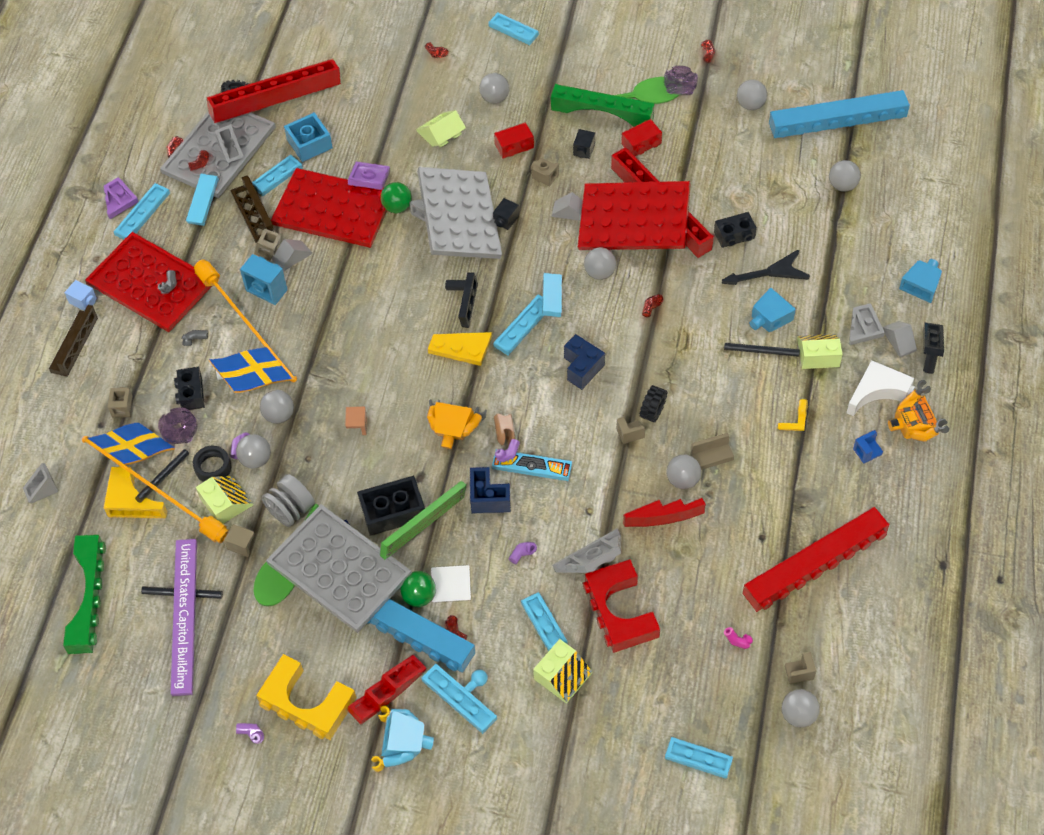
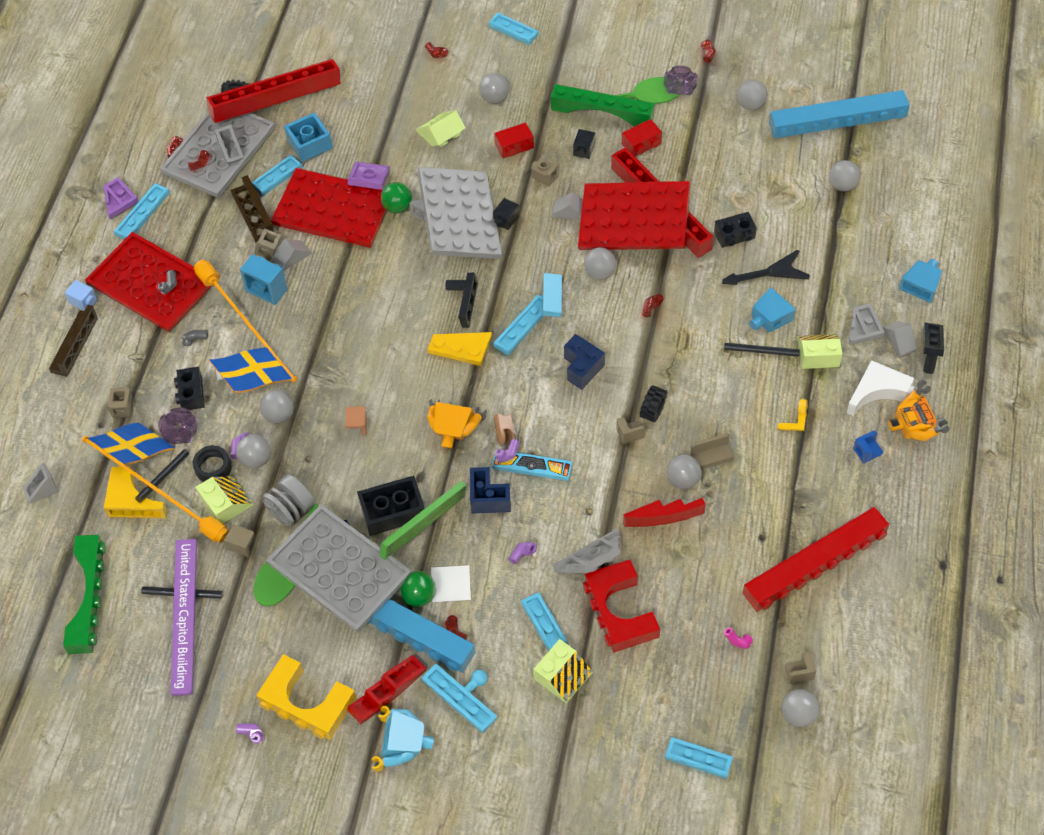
(202, 199): medium azure tile -> none

